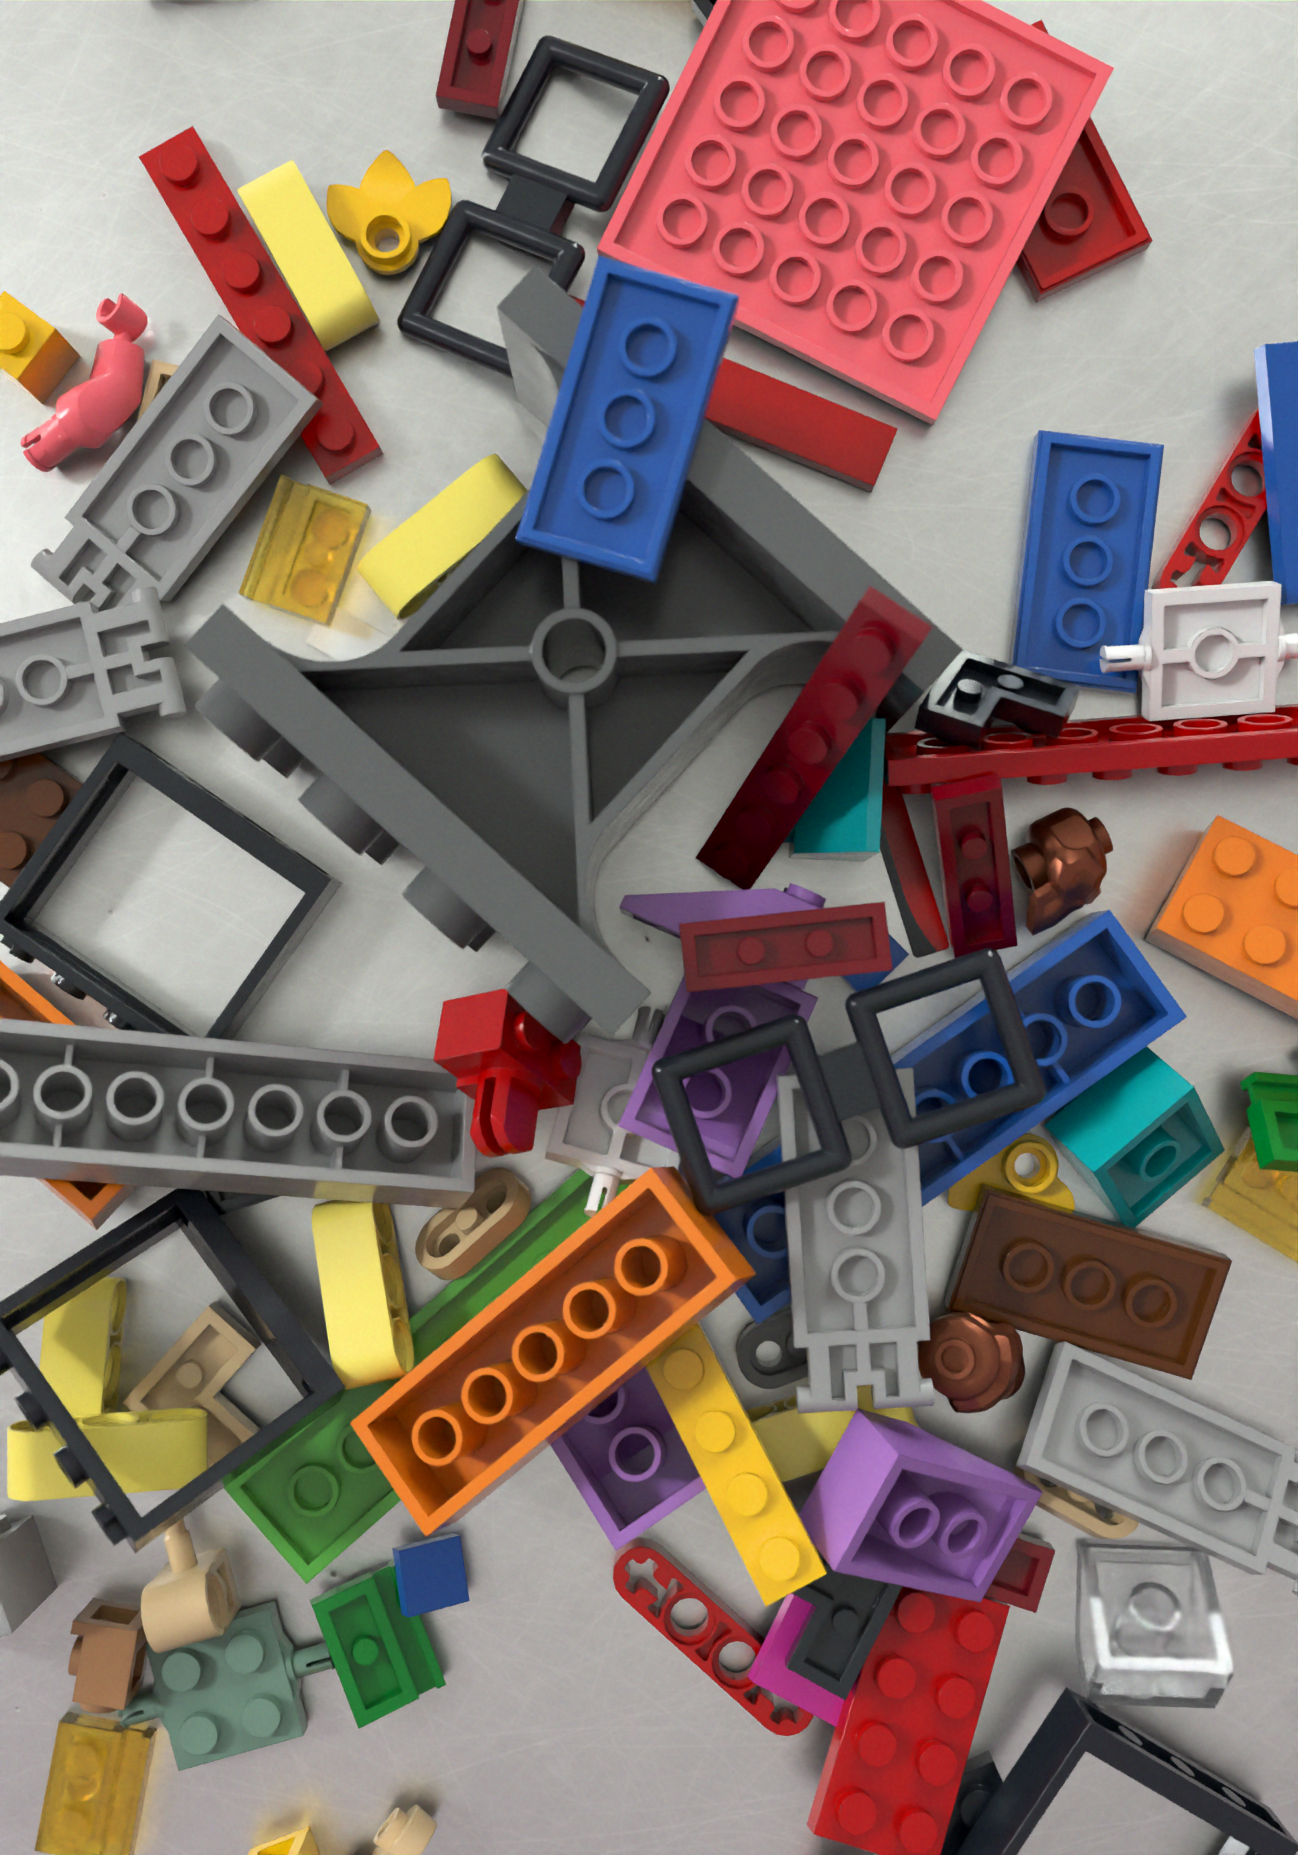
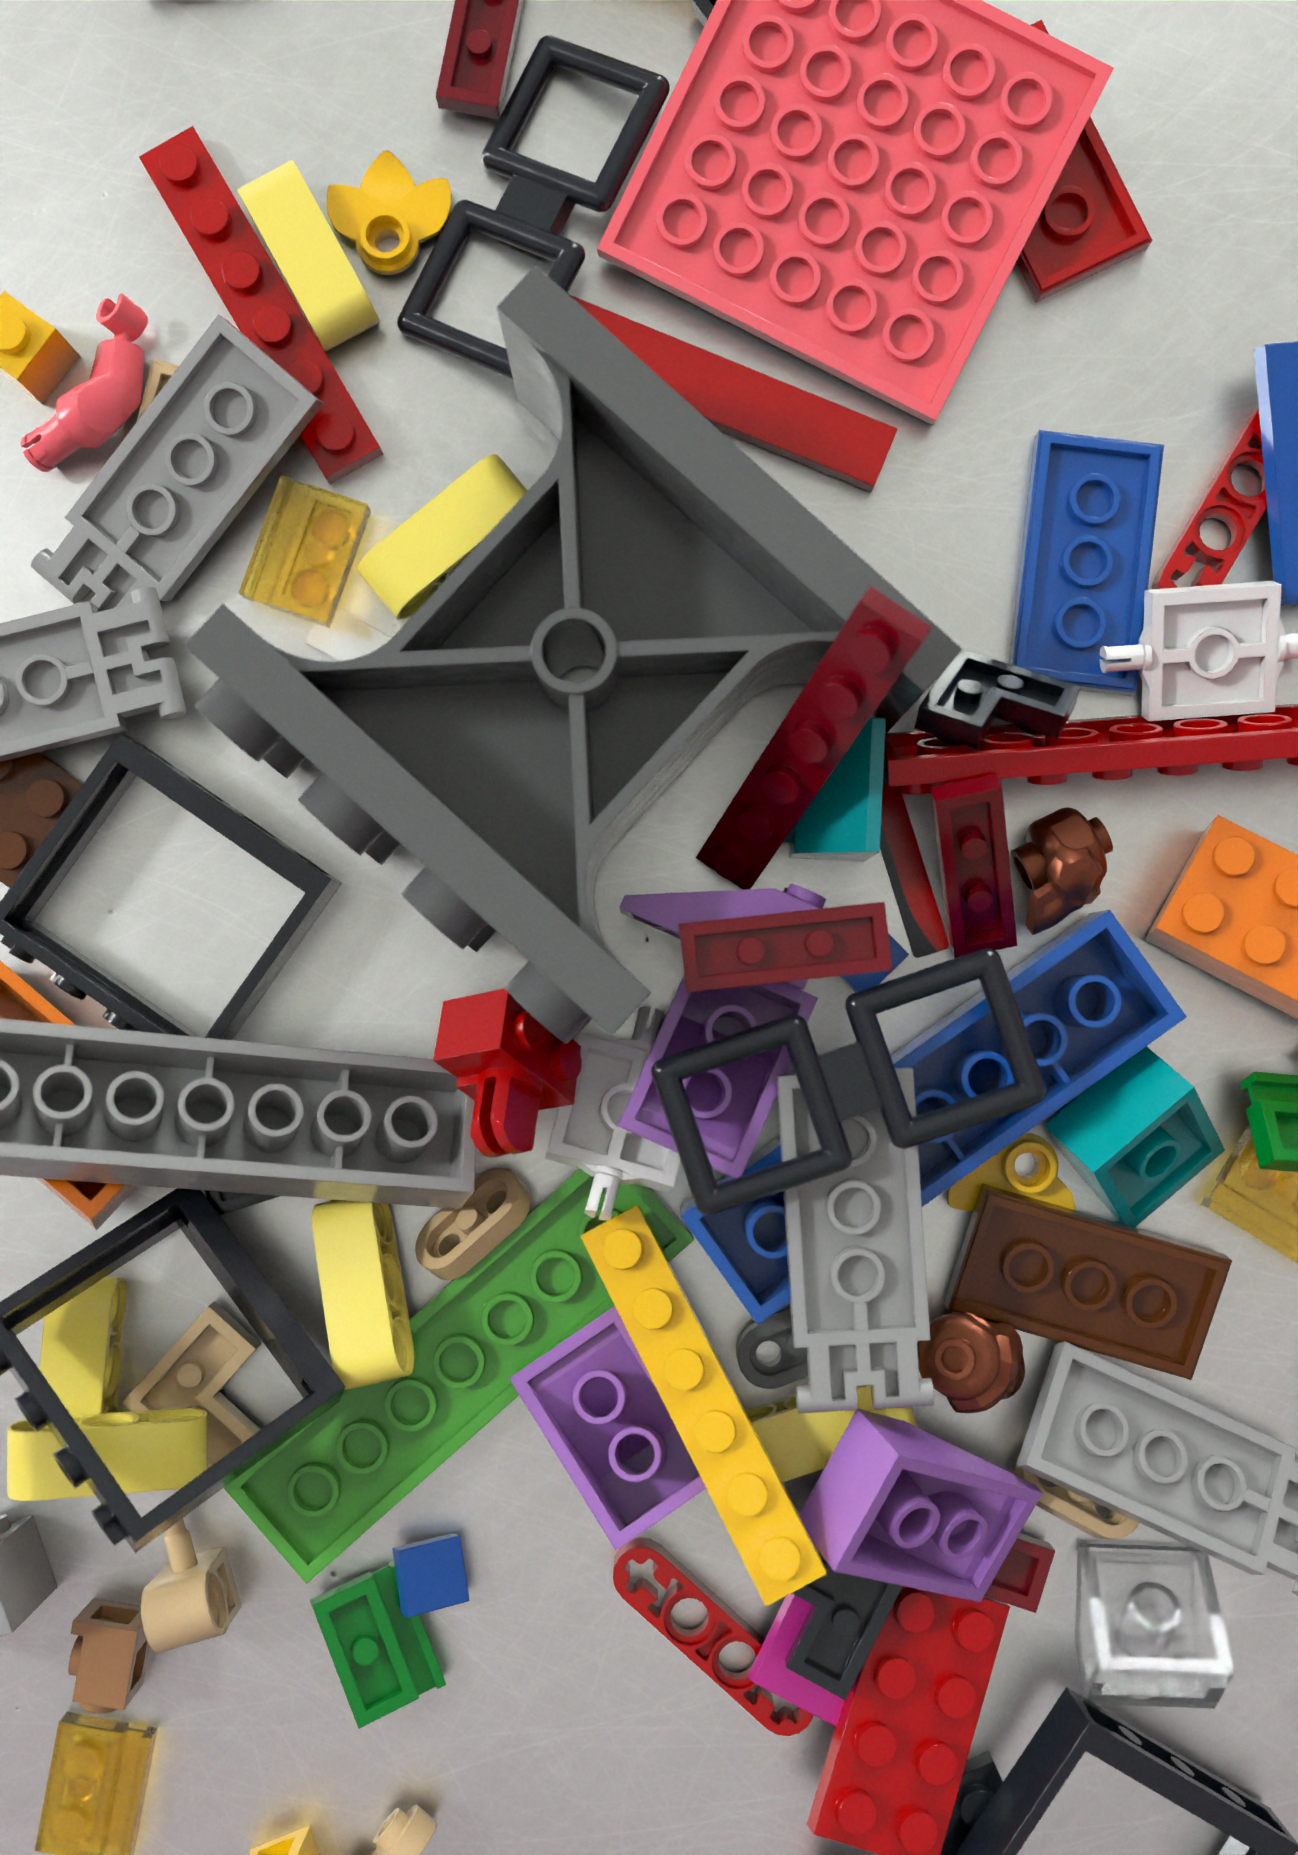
(229, 1689): sand green plate -> none
(551, 1348): orange brick -> none
(627, 419): blue tile -> none

